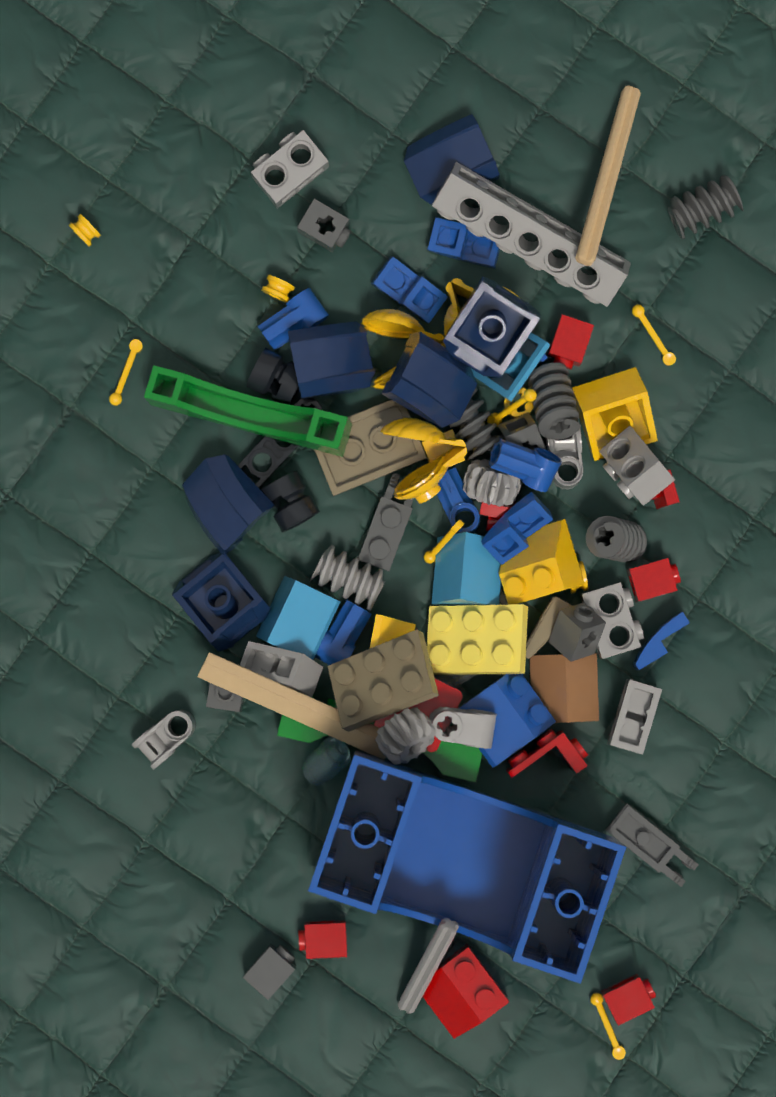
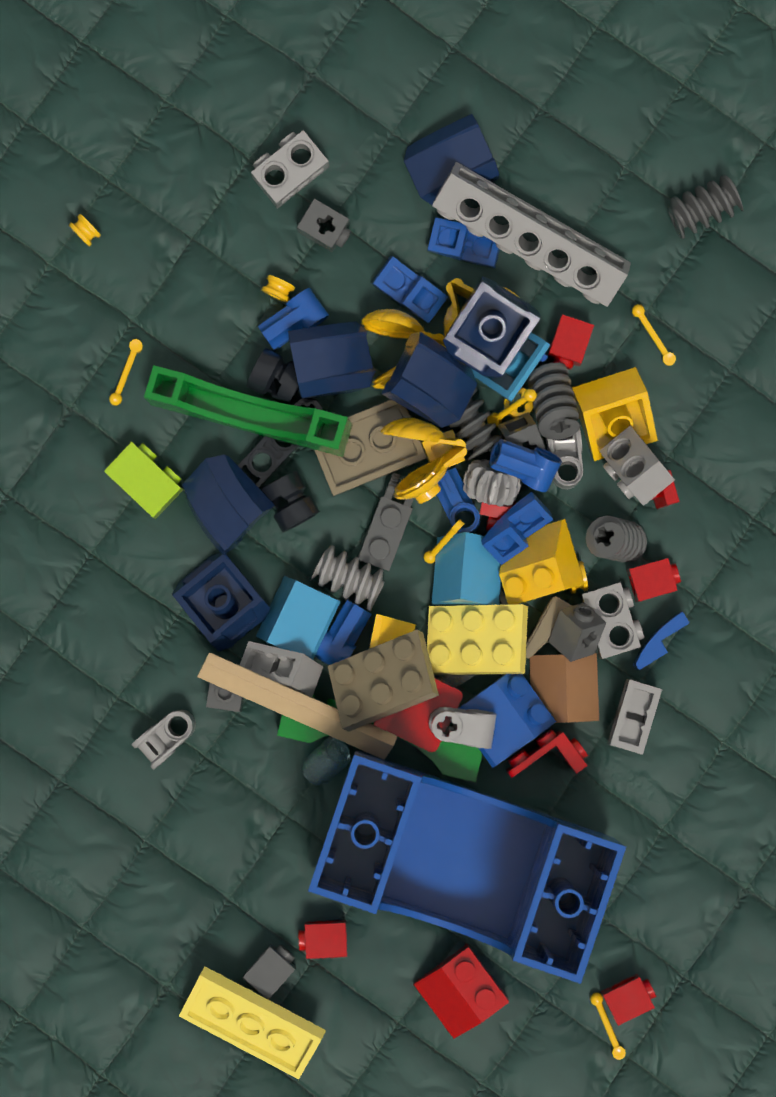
(144, 479): none -> lime brick
(252, 1023): none -> light yellow plate
(405, 736): light grey gear -> none
(428, 965): light grey axle -> none
(608, 176): tan axle -> none
(648, 842): dark grey hinge -> none

